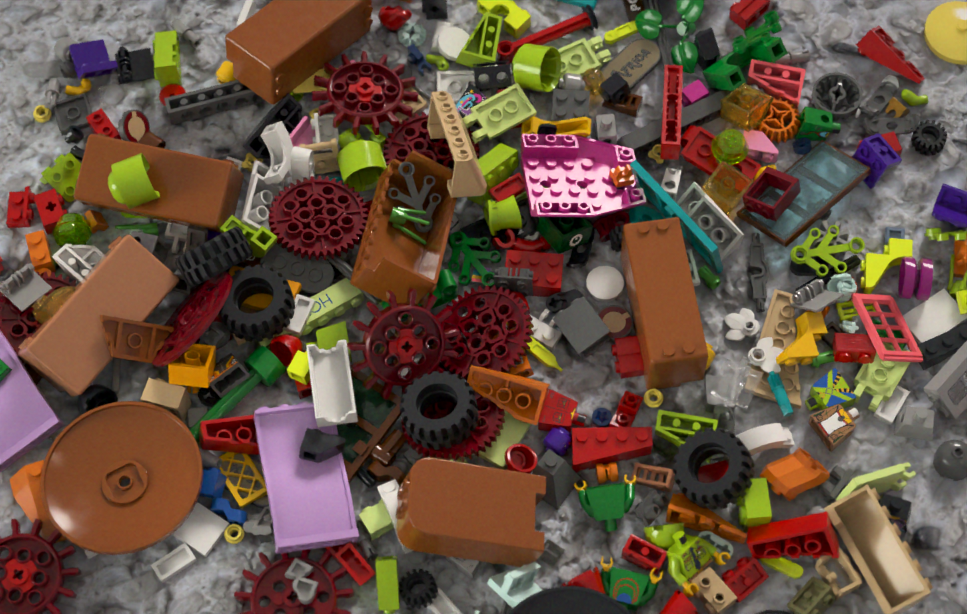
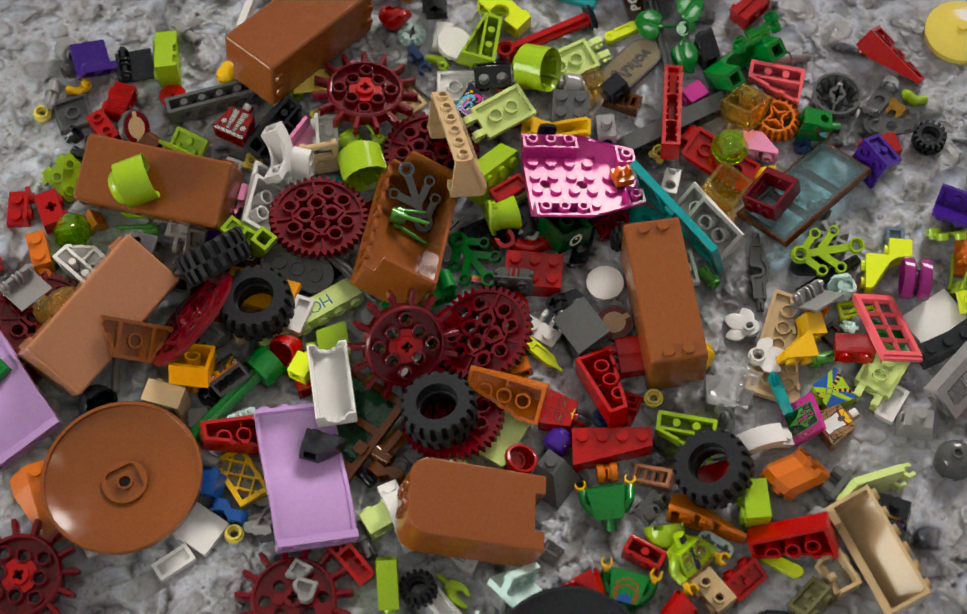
(120, 99): none -> red brick
(186, 142): none -> lime bracket
(235, 125): none -> torso
(241, 199): none -> bright pink plate
(242, 412): none -> light aqua gear
(454, 587): none -> lime hand
(602, 382): none -> red wedge
(708, 19): none -> dark grey hand
(805, 421): none -> tile

